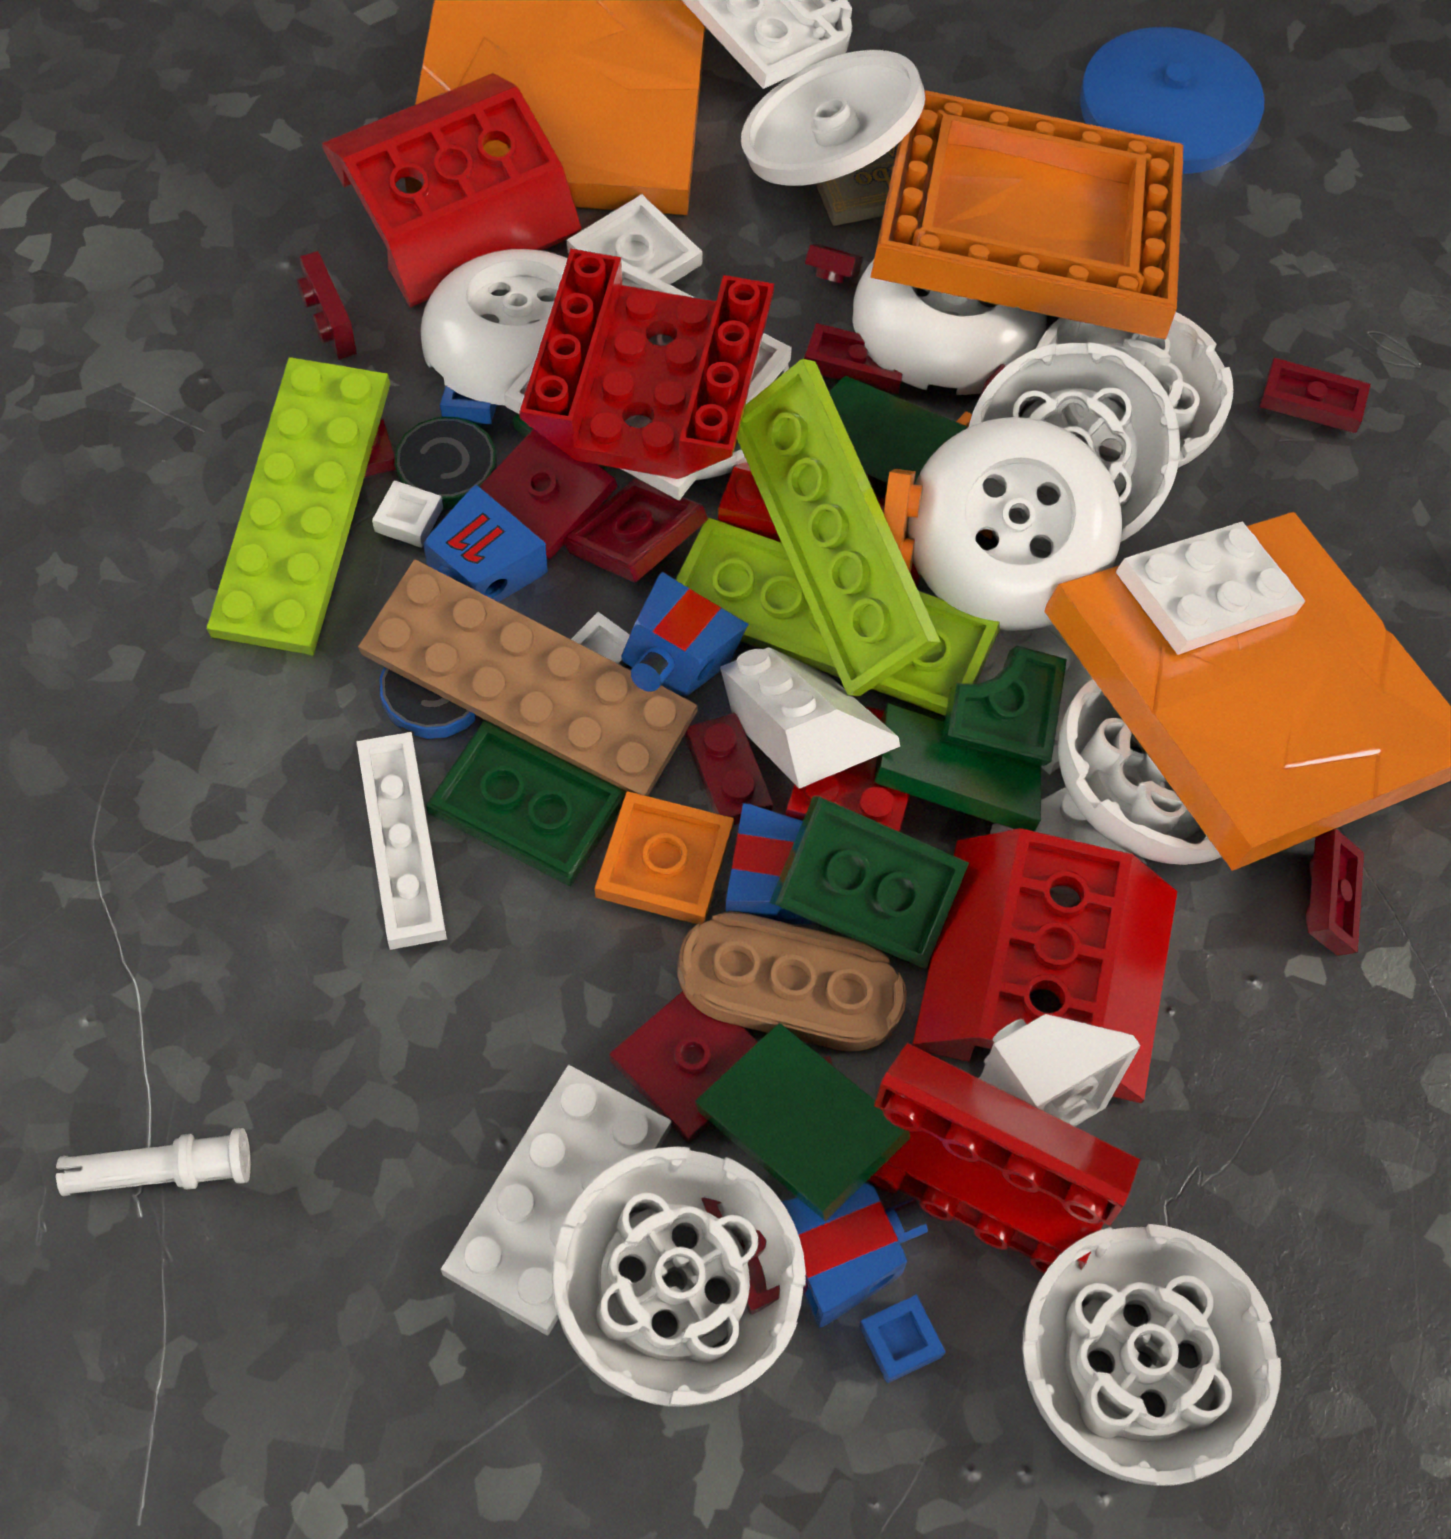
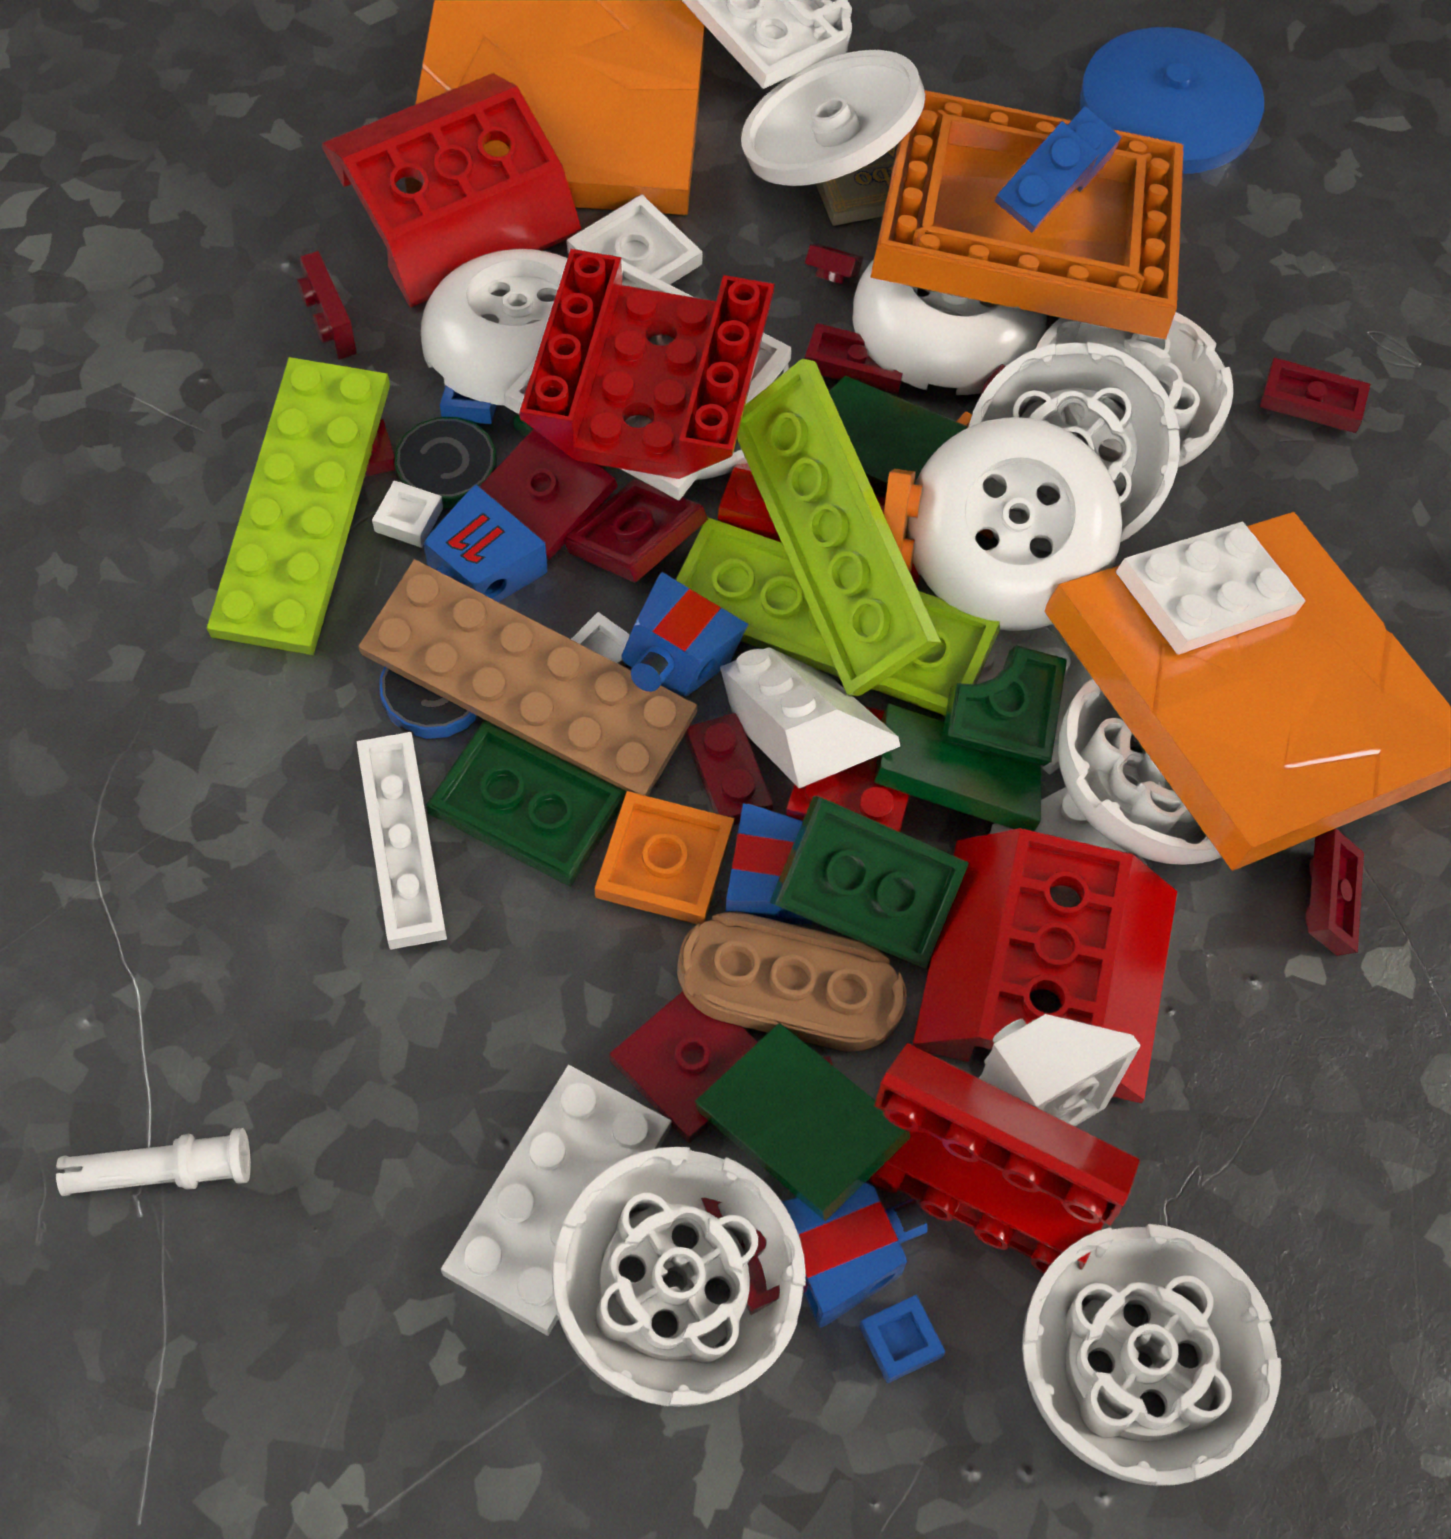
(1058, 167): none -> blue arch

